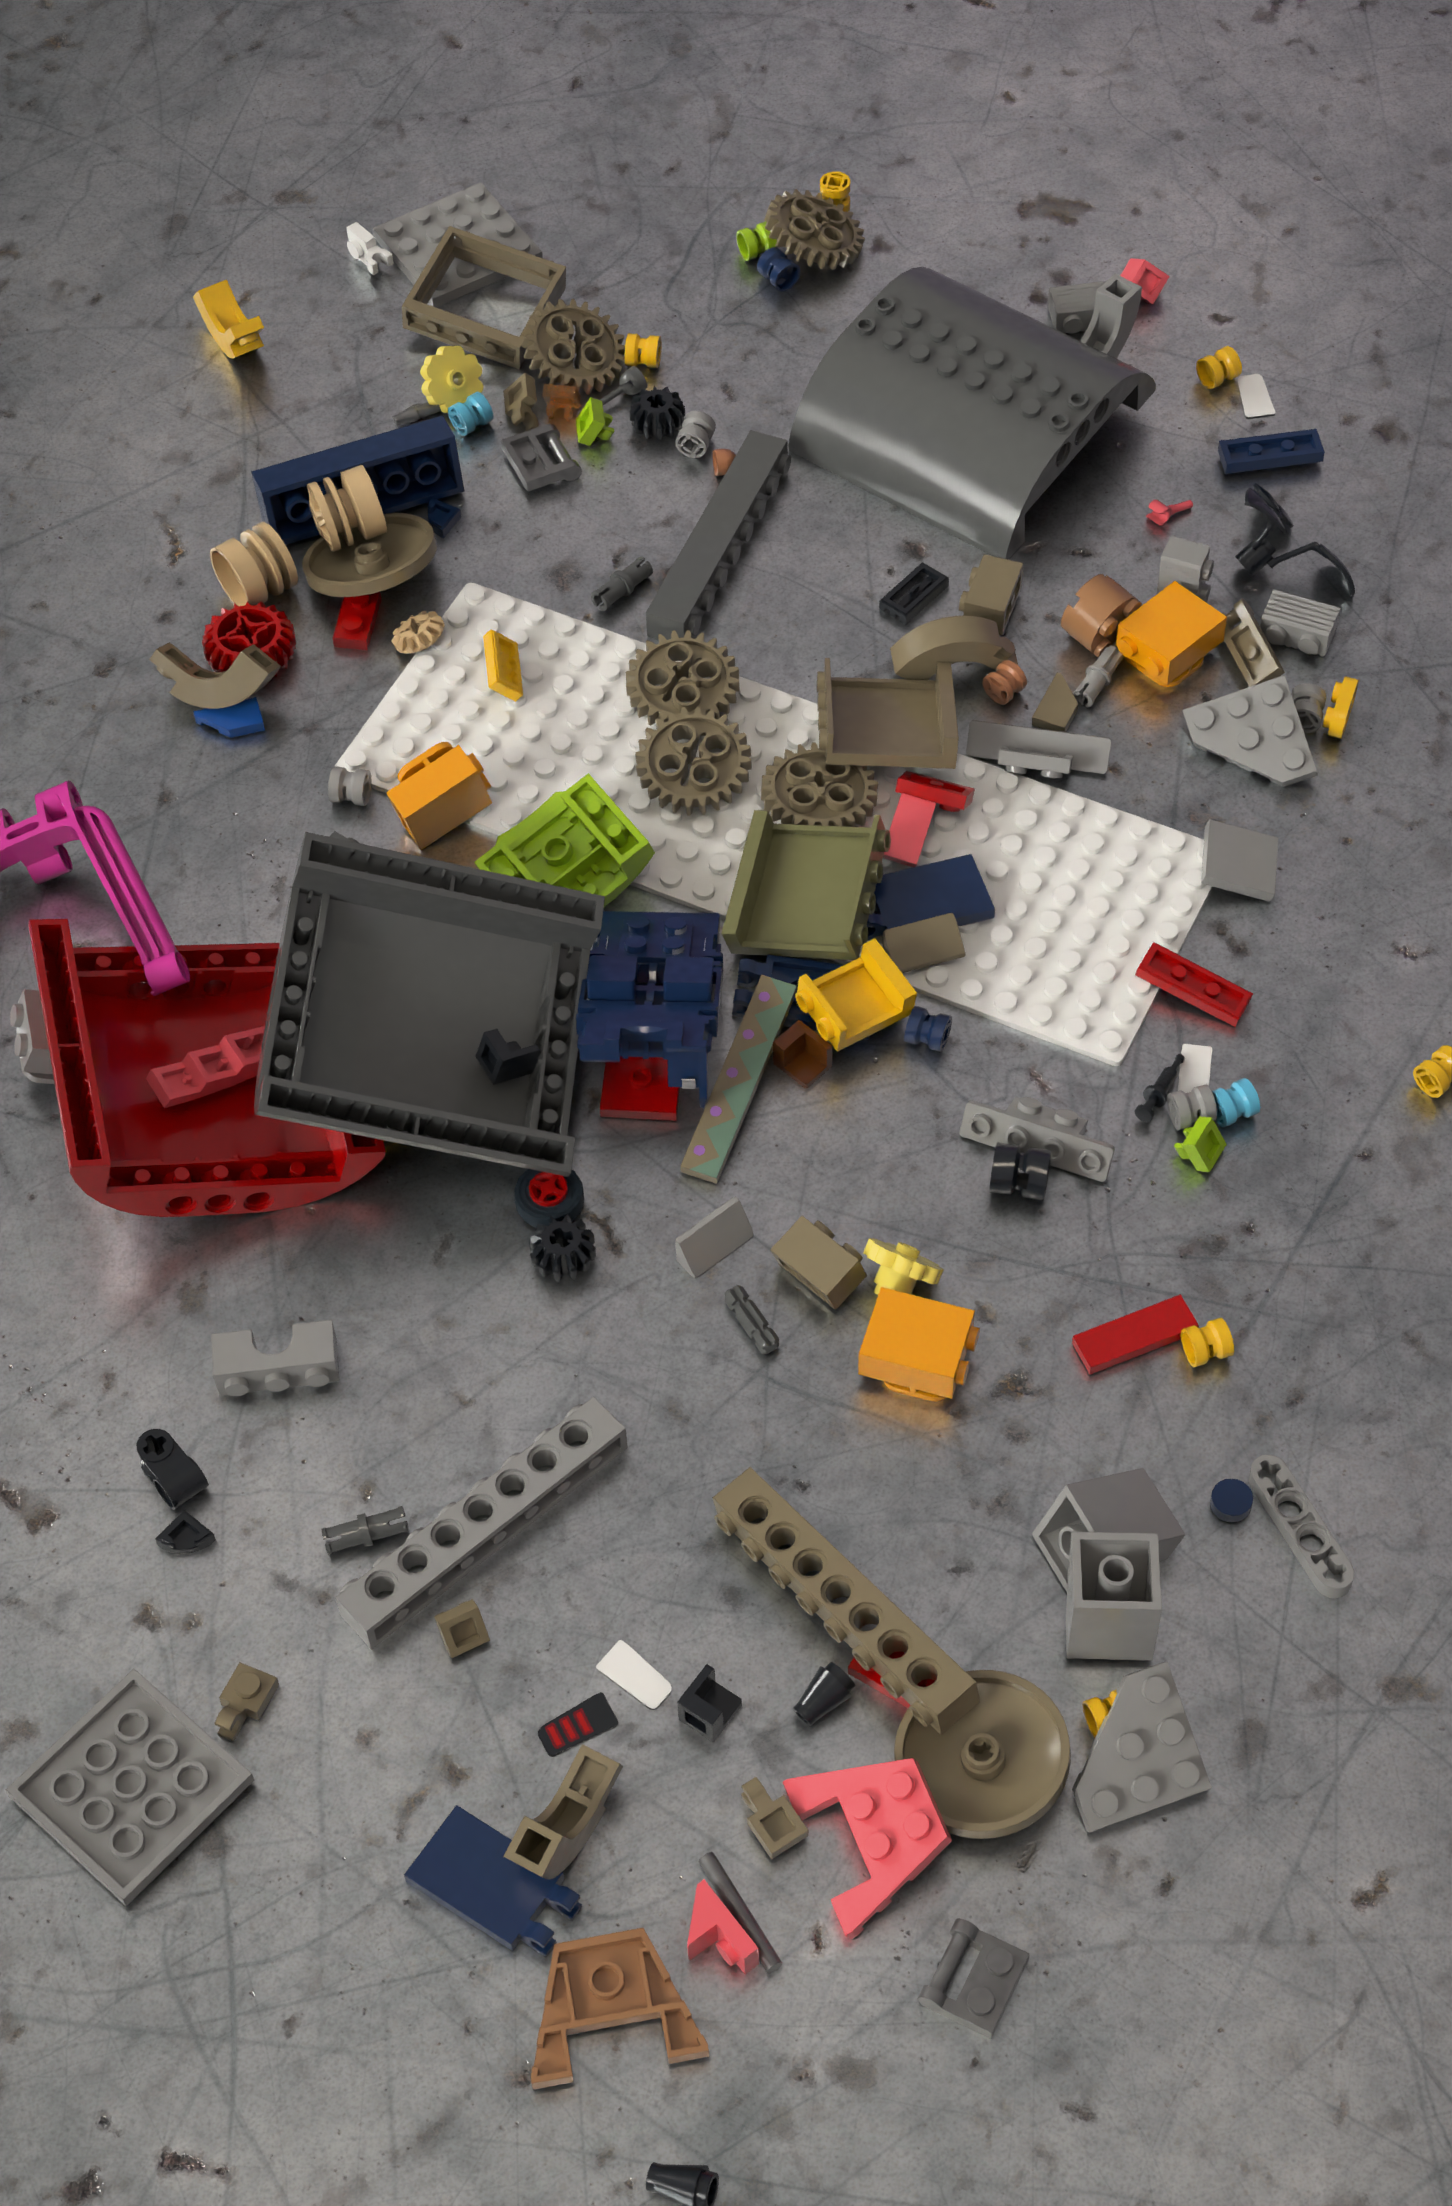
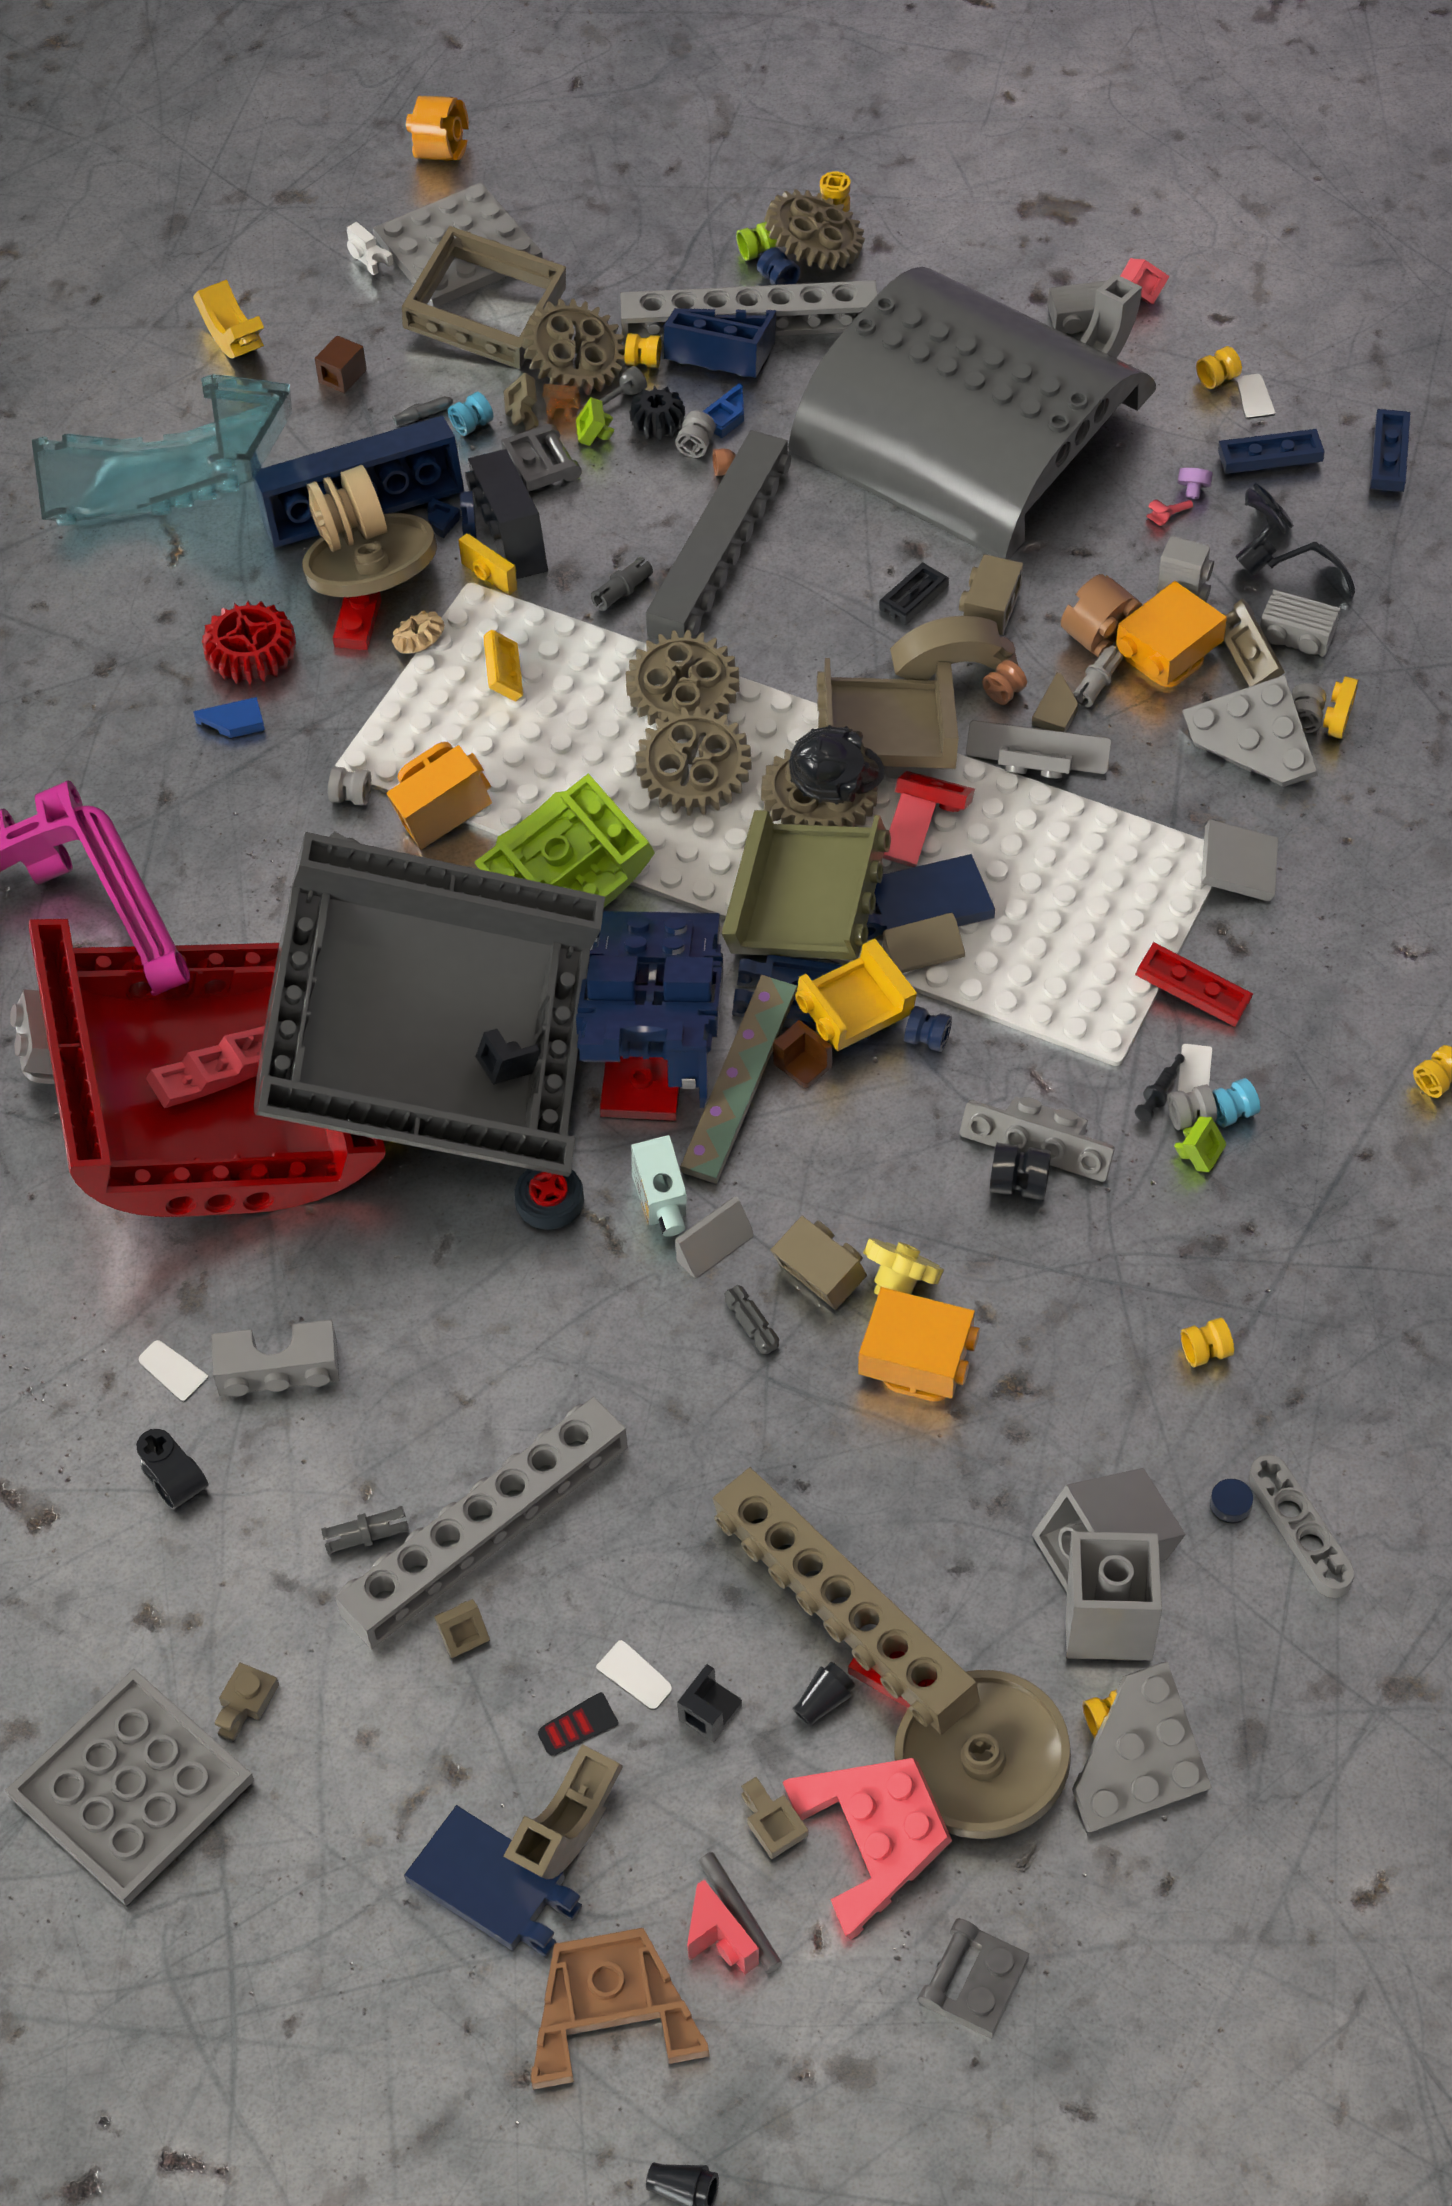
(128, 477): none -> clear light blue windscreen
(172, 1369): none -> white sticker
(185, 1535): black tile -> none
(211, 689): dark tan arch -> none
(254, 565): tan wheel -> none
(340, 364): none -> reddish brown panel
(438, 128): none -> light orange brick
(450, 377): light yellow plant -> none
(468, 513): none -> dark blue tile
(487, 564): none -> yellow plate
(508, 511): none -> black wedge
(562, 1248): black gear -> none
(659, 1184): none -> light aqua torso
(720, 341): none -> dark blue wedge
(727, 411): none -> blue tile
(798, 307): none -> light grey brick
(834, 765): none -> black head
(1133, 1334): red tile -> none
(1194, 480): none -> lavender tile
(1390, 450): none -> dark blue plate

